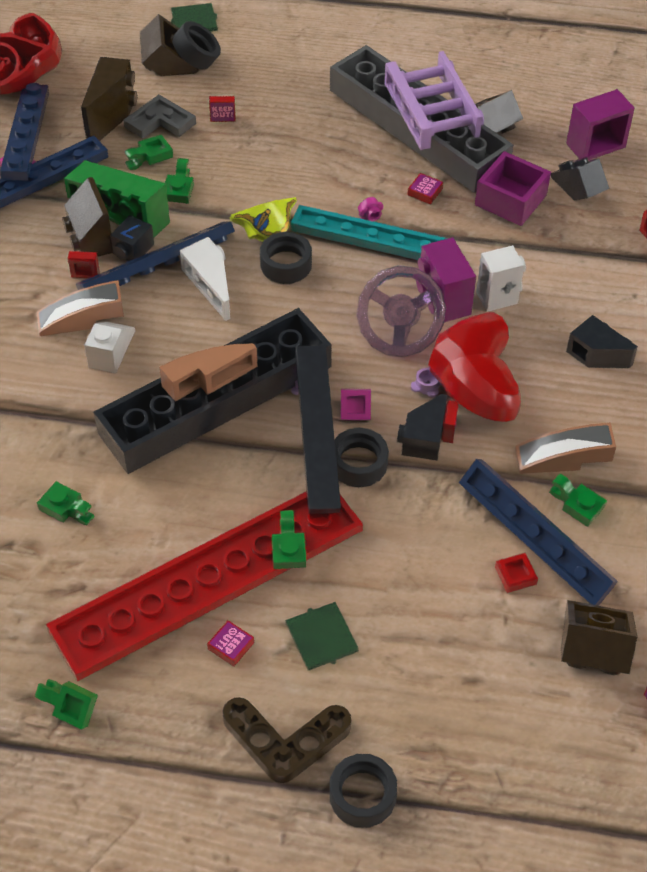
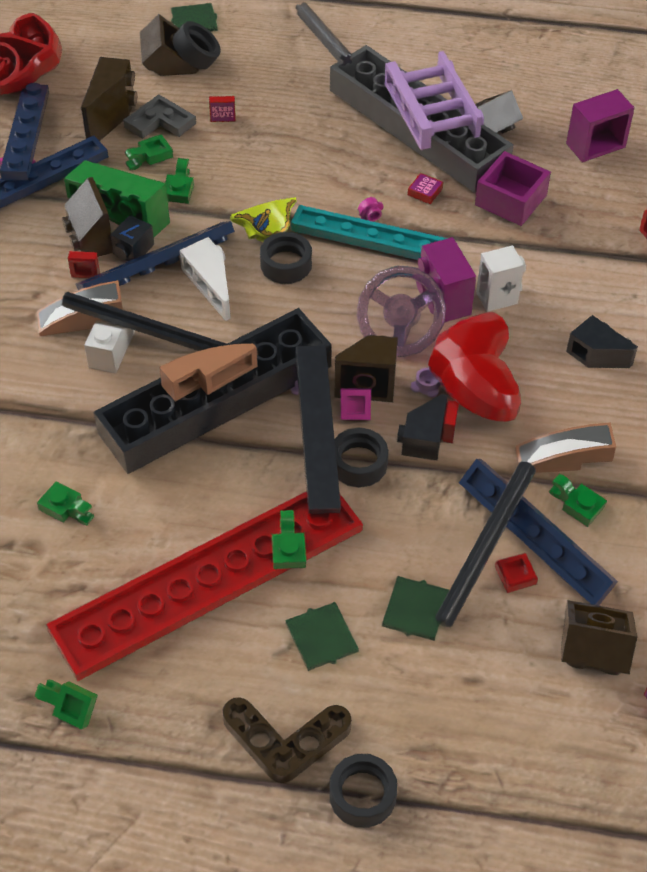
(138, 322): none -> black axle
(230, 643): tile -> none
(324, 34): none -> black axle
(368, 366): none -> dark brown slope
(414, 608): none -> clear green piece
(485, 544): none -> black axle
(581, 178): black slope -> none

